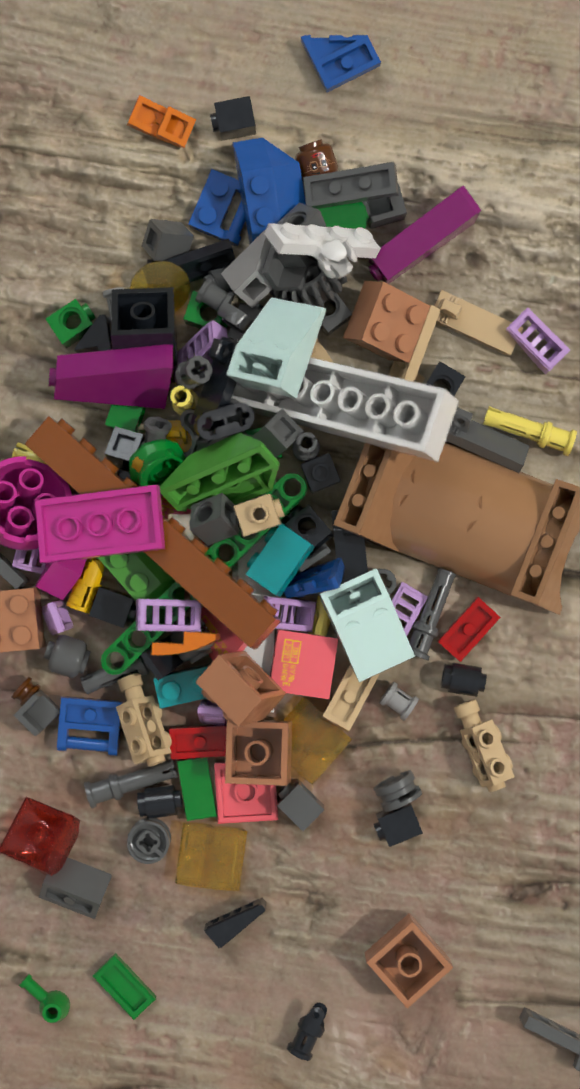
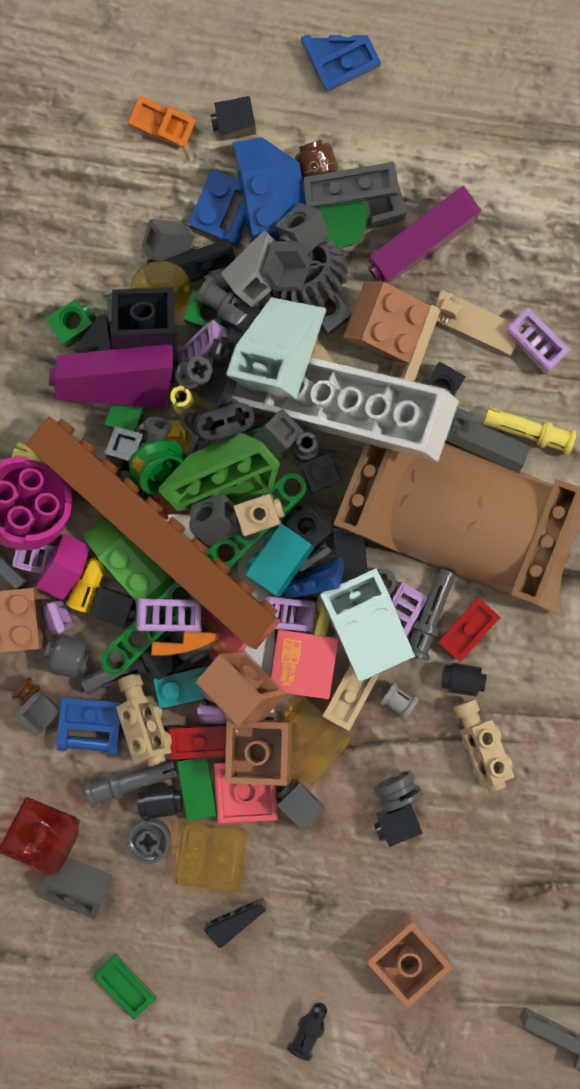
(47, 999): green bar -> none
(100, 524): dark pink plate -> none
(326, 244): white plate -> none

